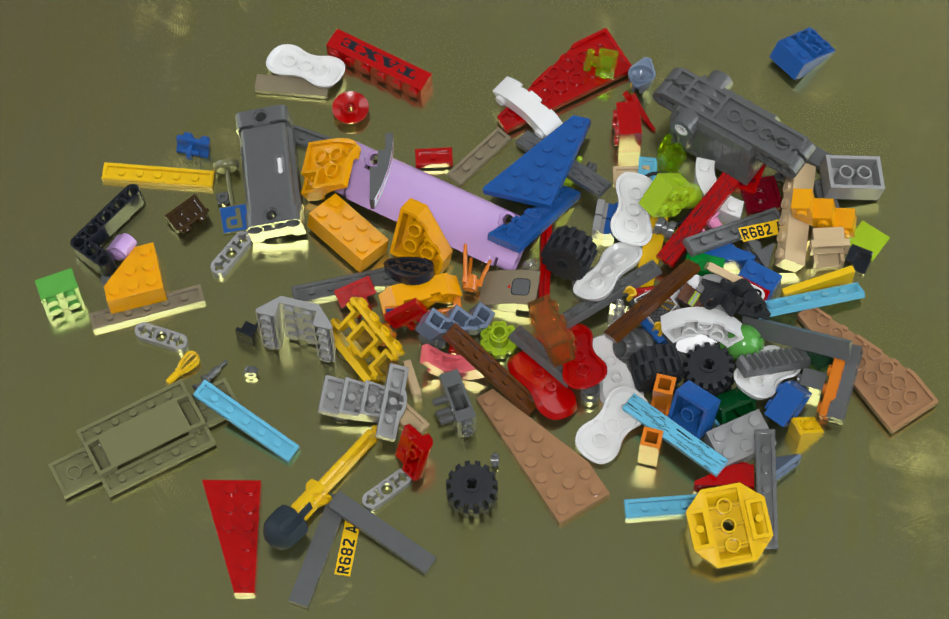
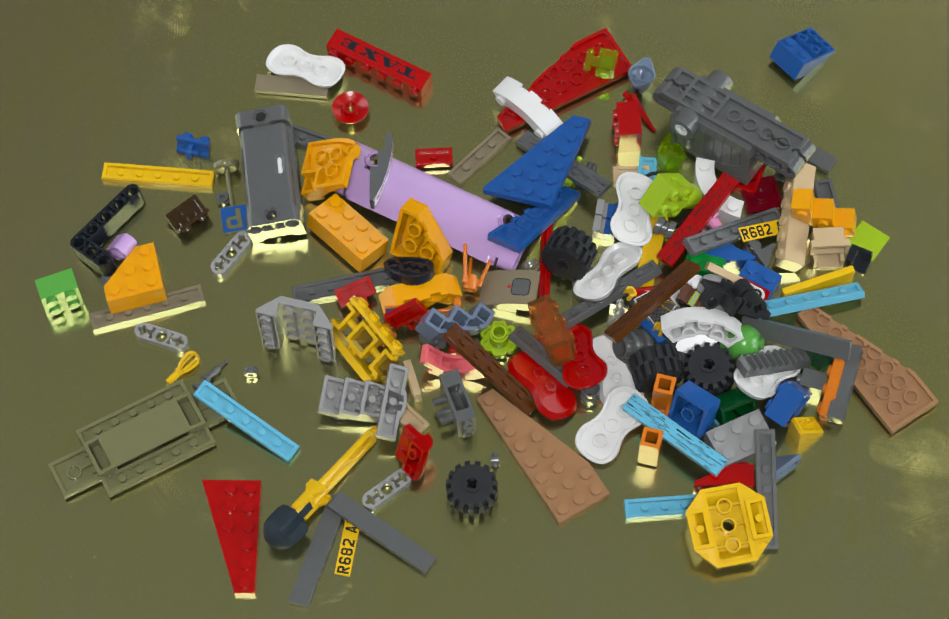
(248, 333): black panel -> none
(852, 177): light grey brick -> none

